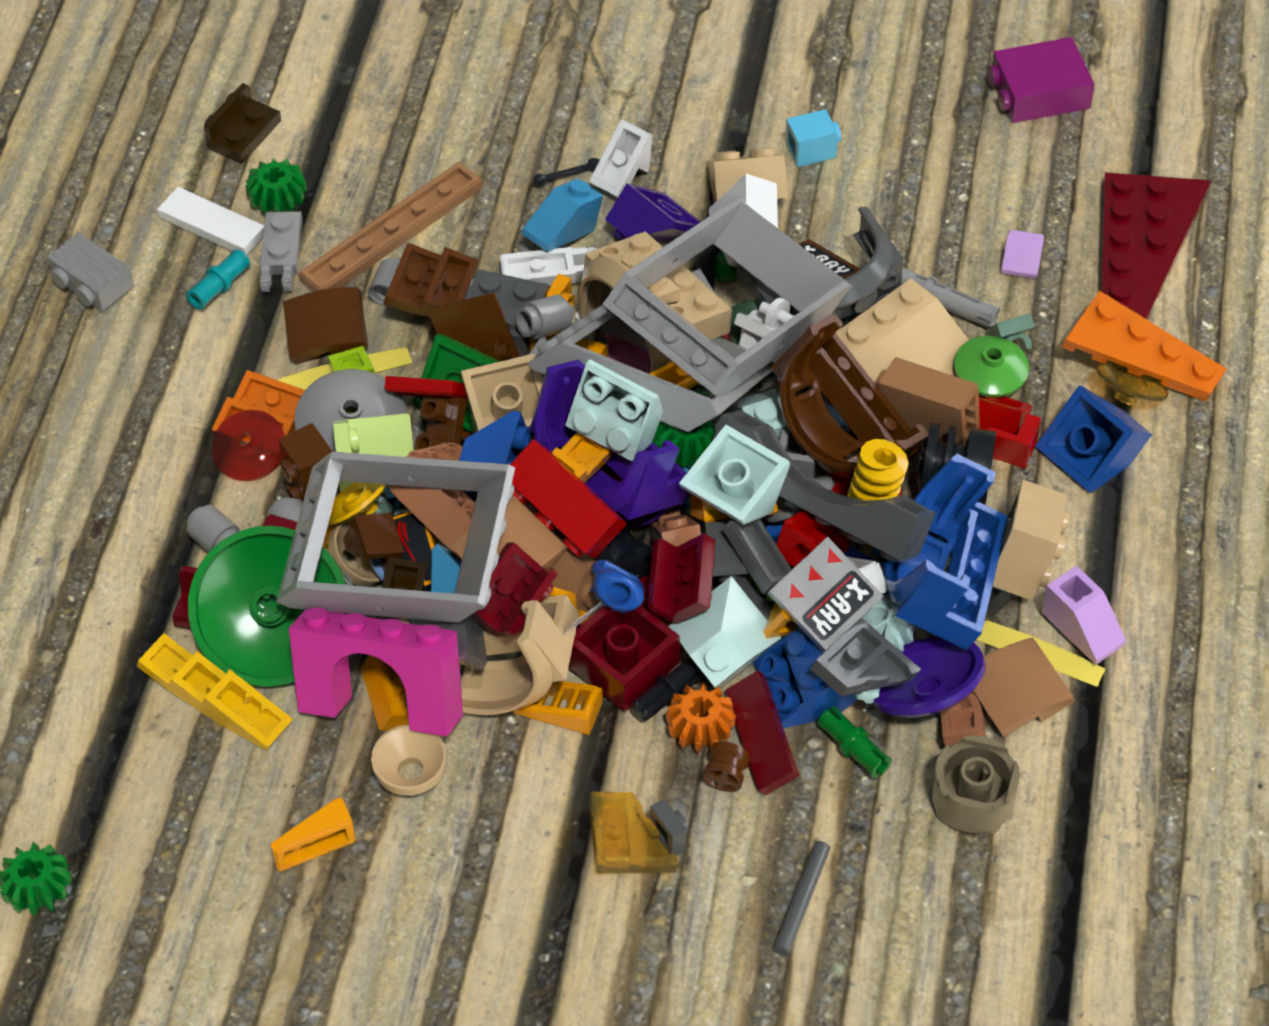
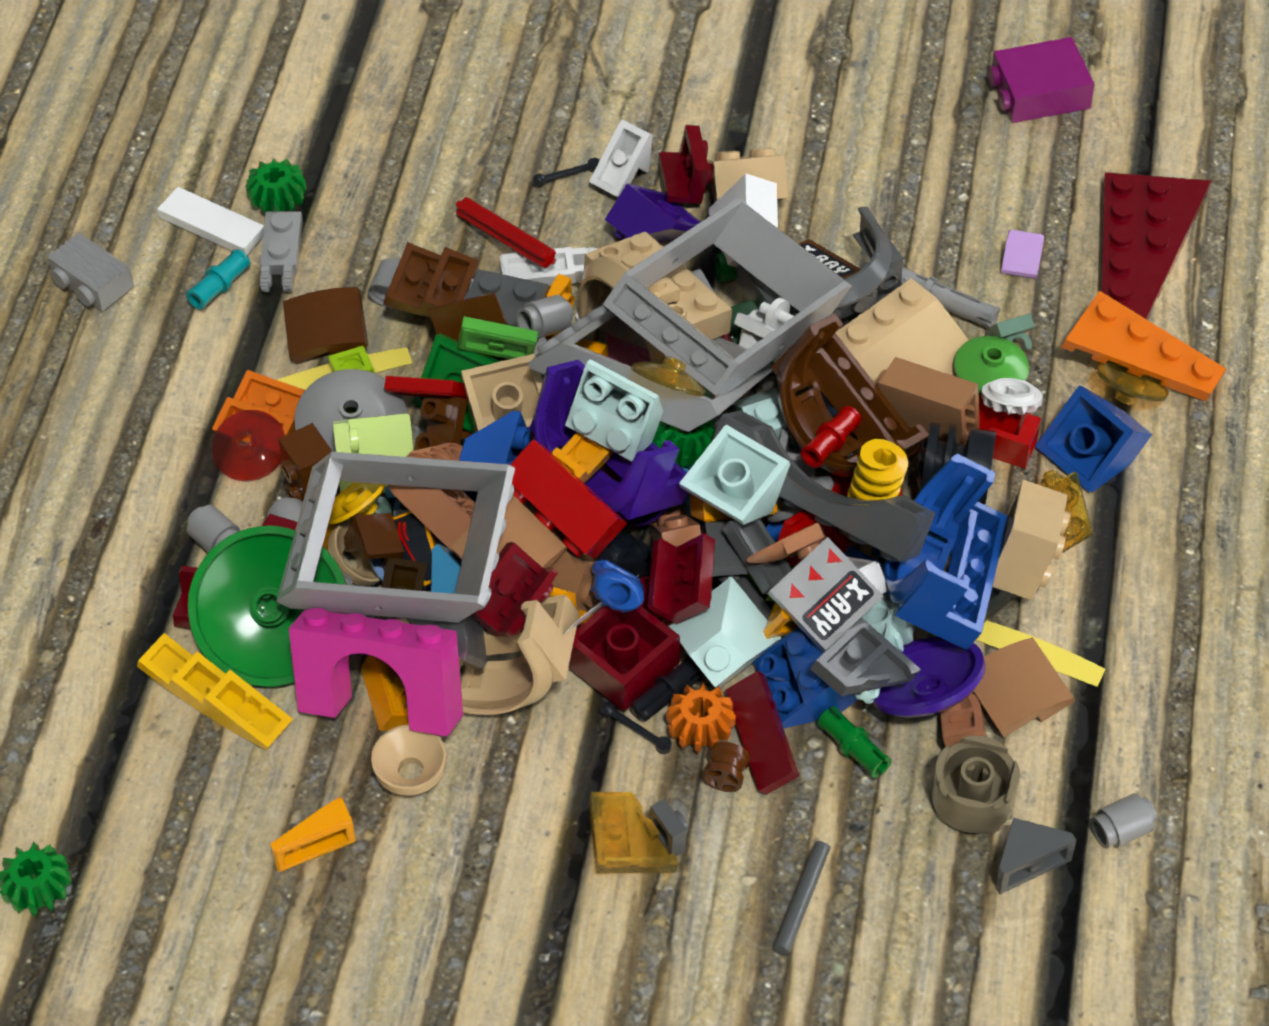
(240, 125): dark brown bracket -> none
(391, 229): medium nougat tile -> none
(496, 338): none -> bright green tile
(506, 232): none -> red axle
(564, 215): dark azure slope -> none
(570, 718): light orange slope -> none
(663, 743): none -> black hinge
(670, 374): none -> clear yellow dish
(688, 170): none -> dark red bracket
(798, 544): none -> nougat plate
(812, 137): medium azure brick -> none
(830, 436): none -> red pin
(1011, 396): none -> white gear
(1032, 852): none -> dark grey slope
(1079, 524): none -> clear yellow hinge
(1083, 614): lavender slope -> none
(1123, 821): none -> light grey brick

